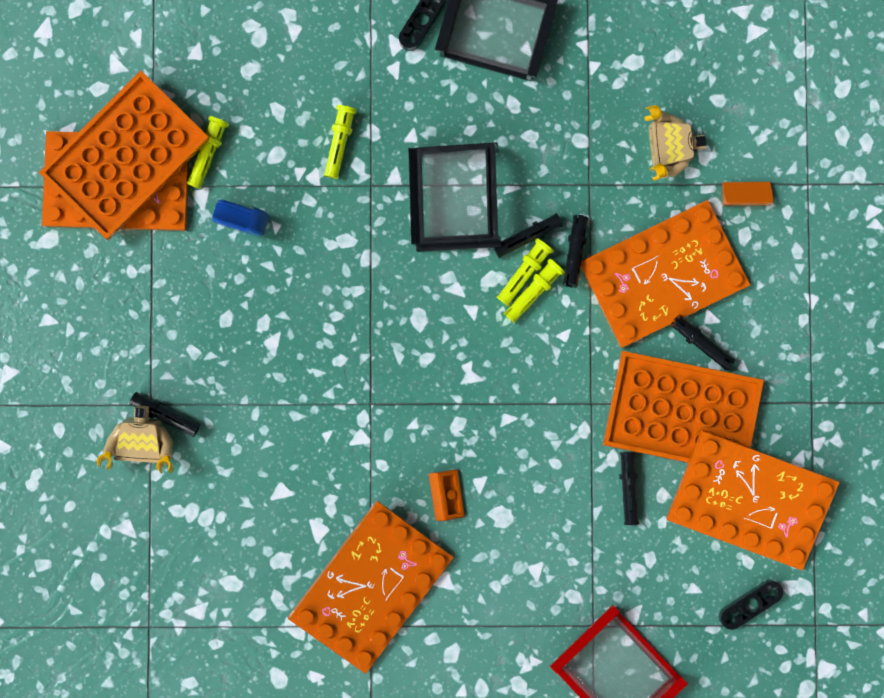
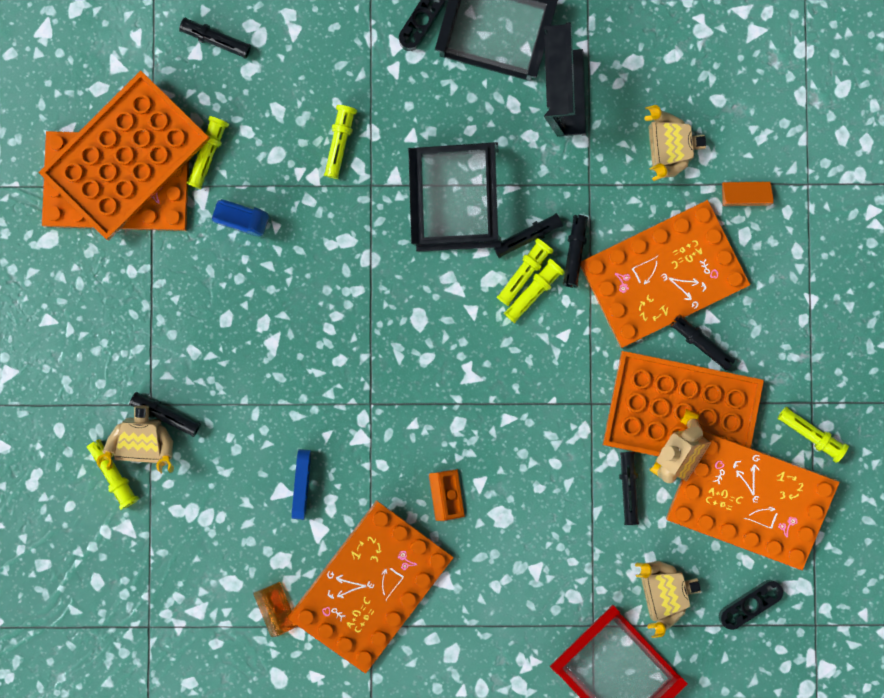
(117, 484): none -> neon yellow pin
(206, 34): none -> black pin
(274, 609): none -> clear orange slope
(301, 484): none -> blue beam
(564, 82): none -> black piece
(665, 594): none -> tan torso
(681, 451): none -> tan torso
(822, 440): none -> neon yellow pin

